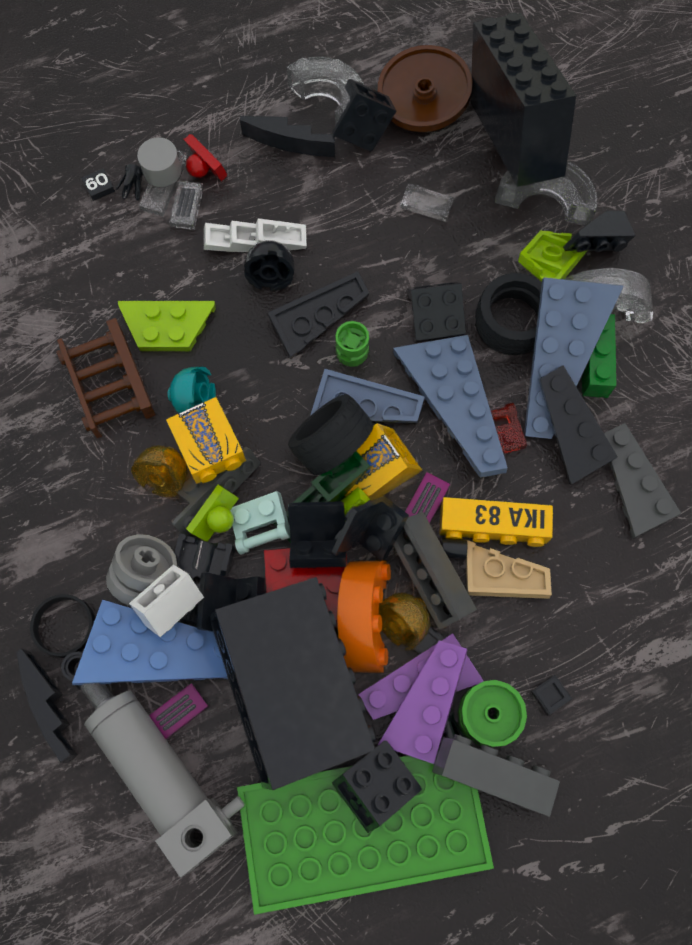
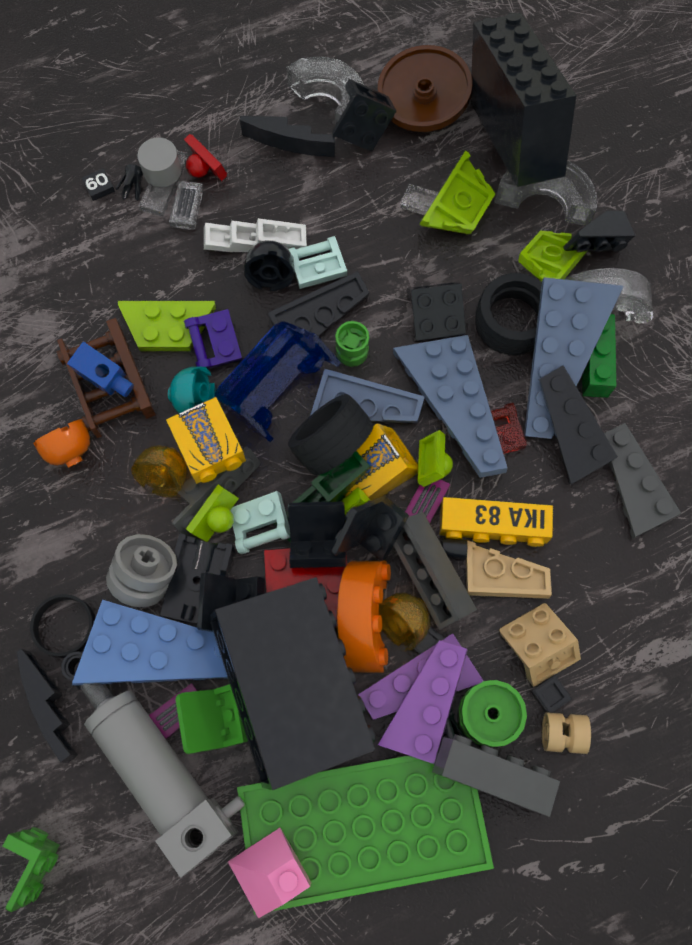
(42, 857): none -> bright green bracket
(64, 444): none -> orange cylinder
(94, 366): none -> blue torso
(166, 600): white brick -> none
(209, 720): none -> bright green bracket
(221, 337): none -> dark purple plate
(269, 371): none -> clear blue windscreen
(270, 873): none -> bright pink slope
(321, 267): none -> light aqua plate
(377, 786): black bracket -> none
(433, 460): none -> lime tile
(460, 200): none -> lime wing
(541, 643): none -> tan bracket
(576, 733): none -> tan wheel

